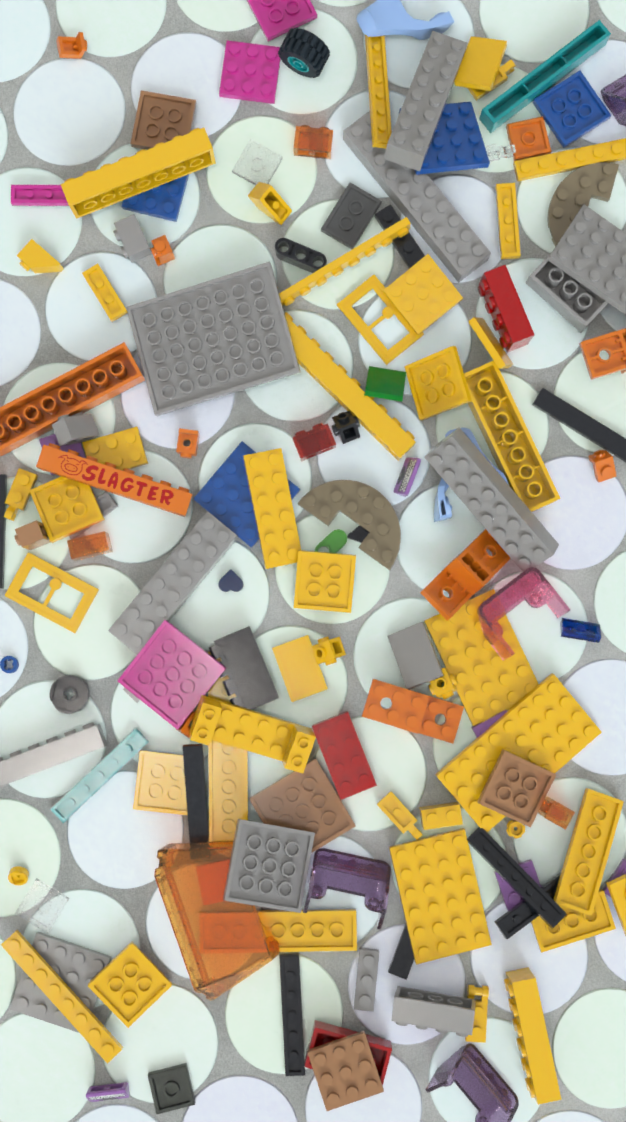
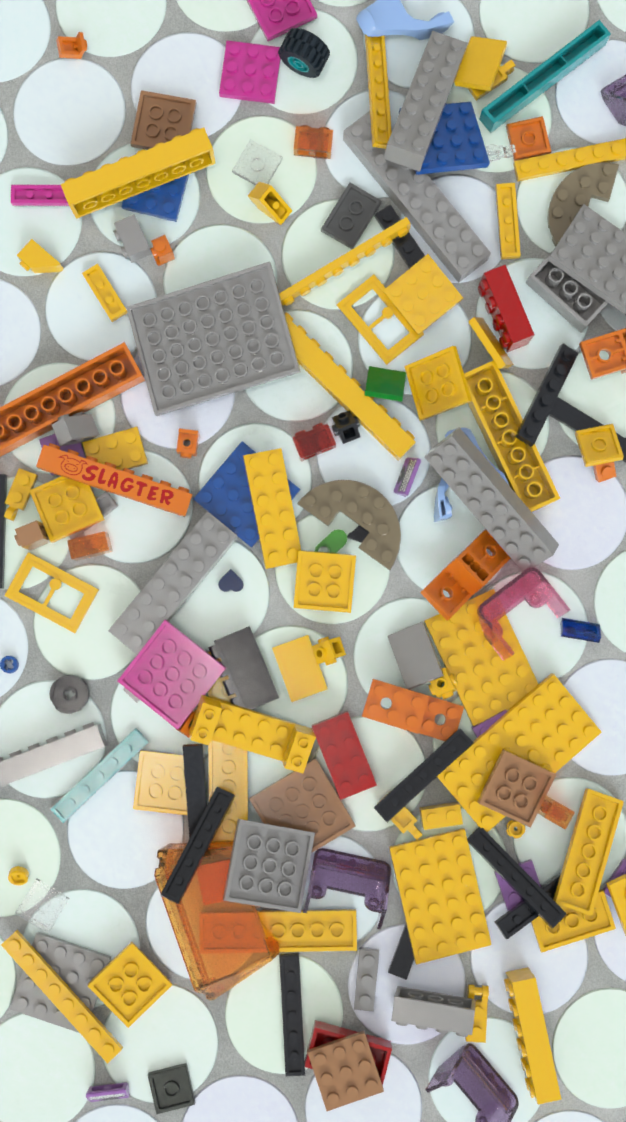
(197, 845): none -> black tile
(294, 249): black beam -> none
(423, 775): none -> black plate
(546, 395): none -> black plate
(571, 109): blue plate -> none
(599, 445): none -> yellow tile

